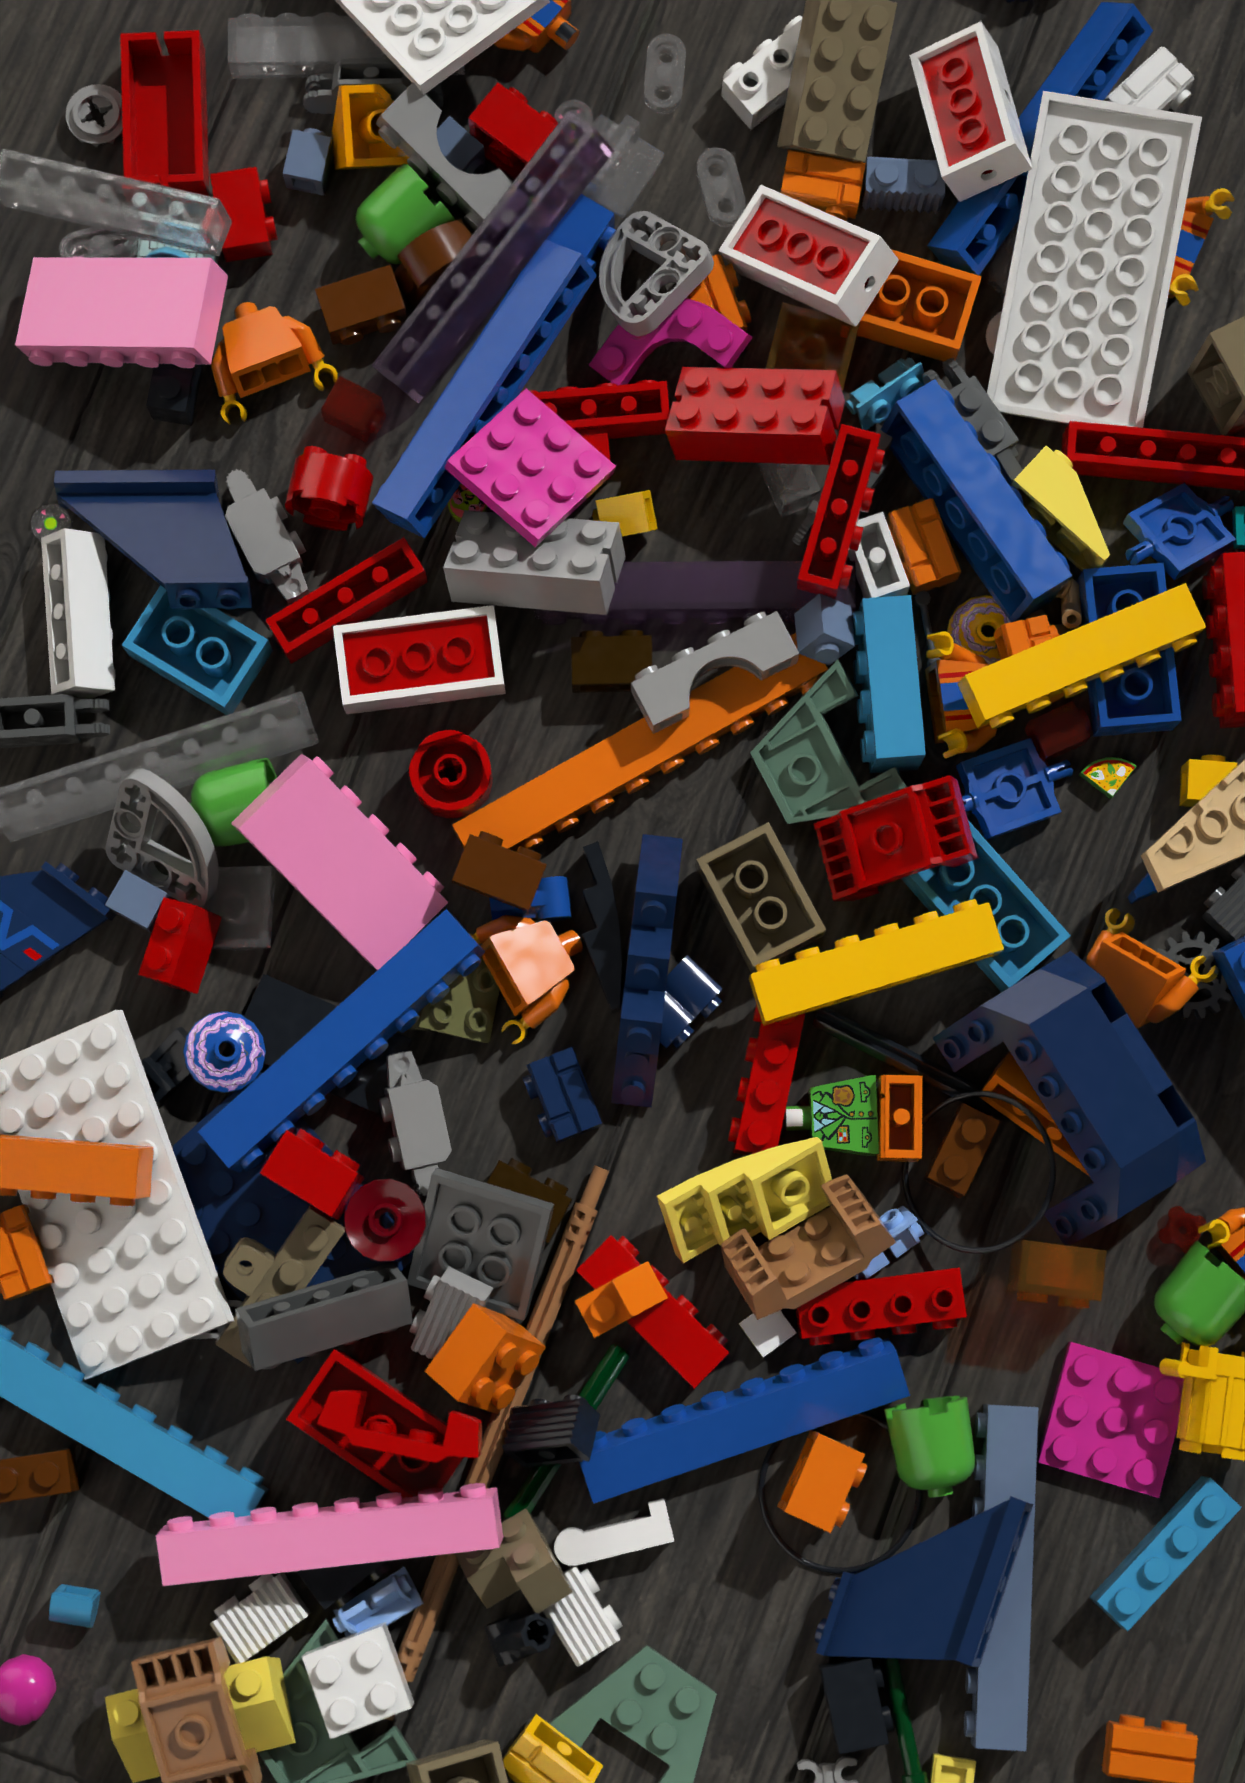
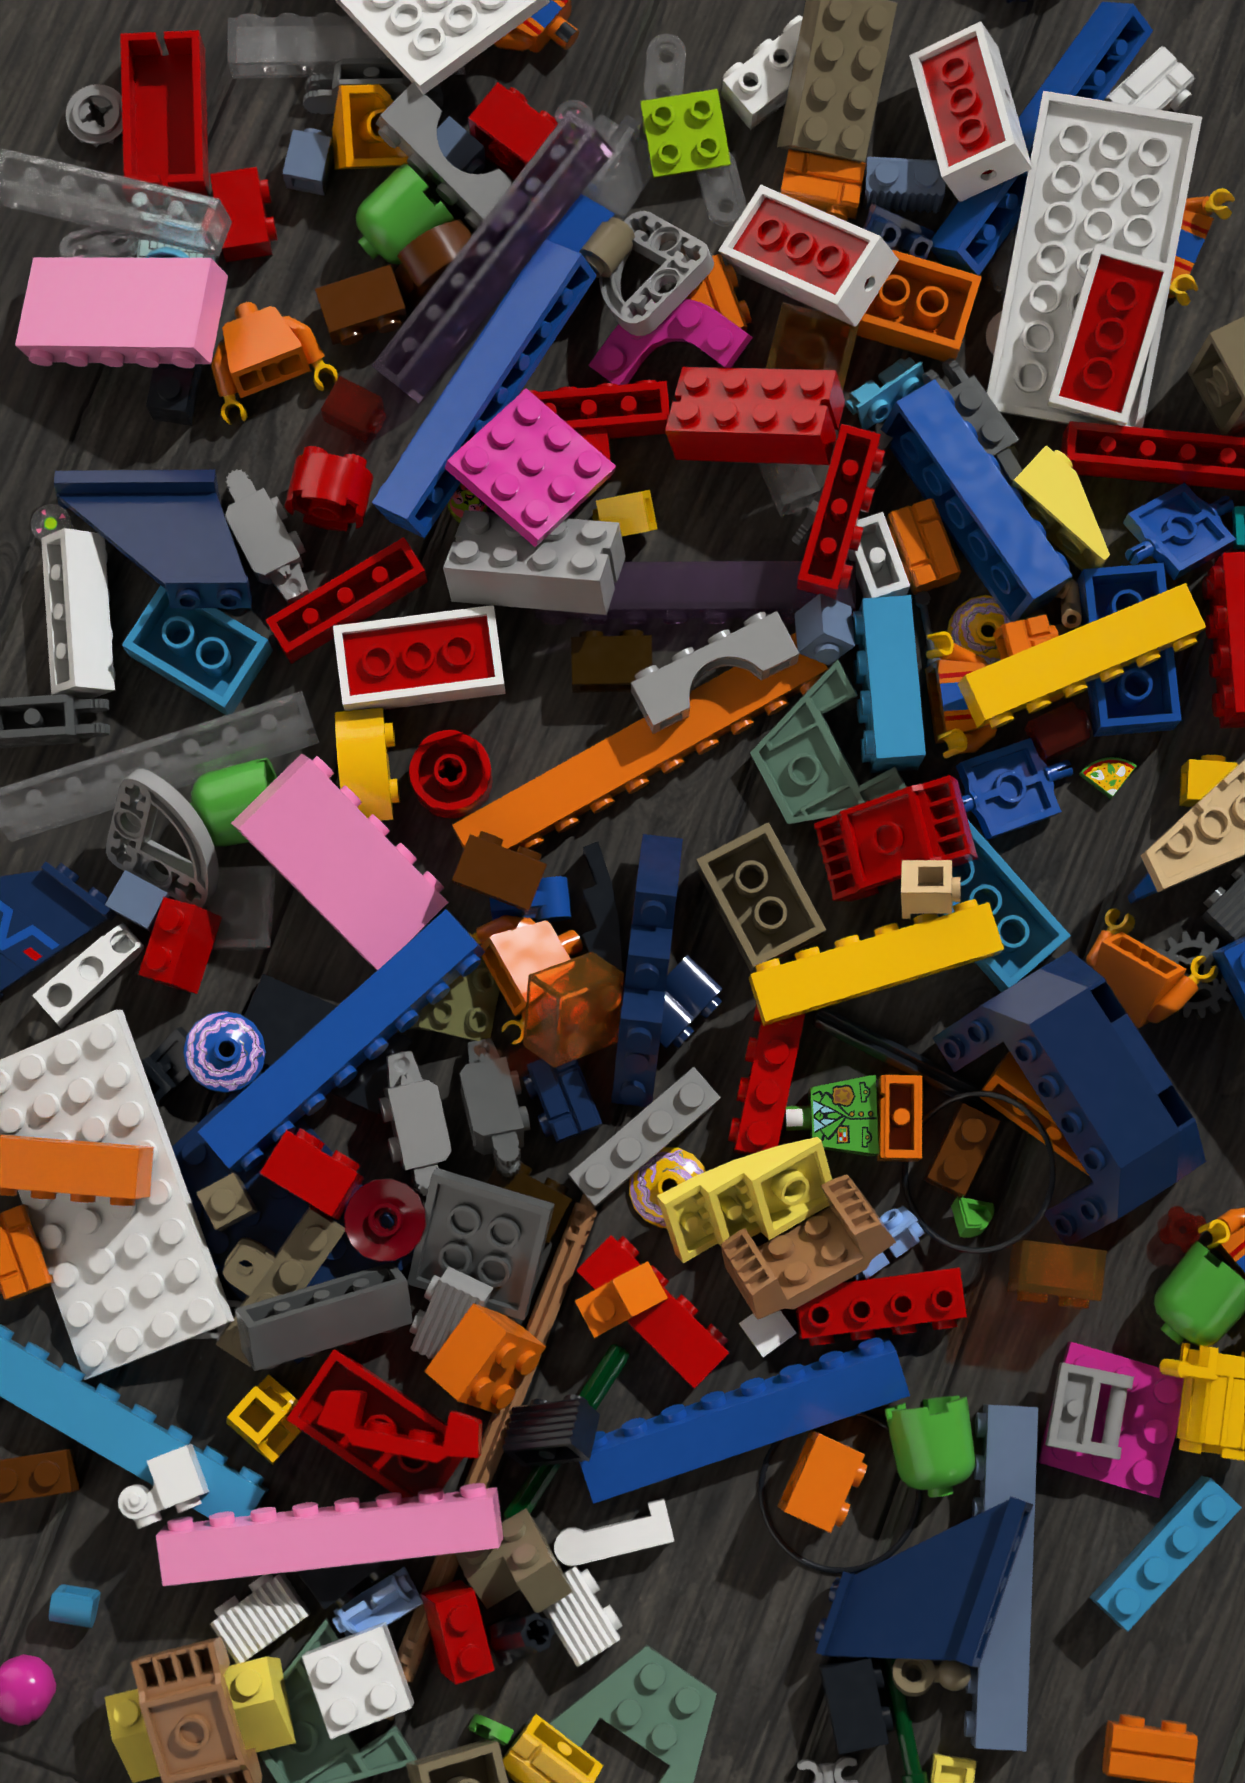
(88, 974): none -> white leg
(176, 1482): none -> white brick
(227, 1202): none -> dark tan brick
(262, 1419): none -> yellow brick
(364, 760): none -> yellow brick
(457, 1631): none -> red brick
(490, 1729): none -> bright green tile
(492, 1106): none -> dark grey hinge
(573, 1009): none -> clear orange brick
(608, 246): none -> dark tan brick
(644, 1137): none -> light grey arch
(648, 1181): none -> dish
(685, 133): none -> lime hinge
(899, 232): none -> dark blue hips
(928, 887): none -> tan brick
(950, 1673): none -> dark tan plate
(971, 1216): none -> bright green tile
(1076, 1407): none -> light grey plate
(1110, 335): none -> red brick

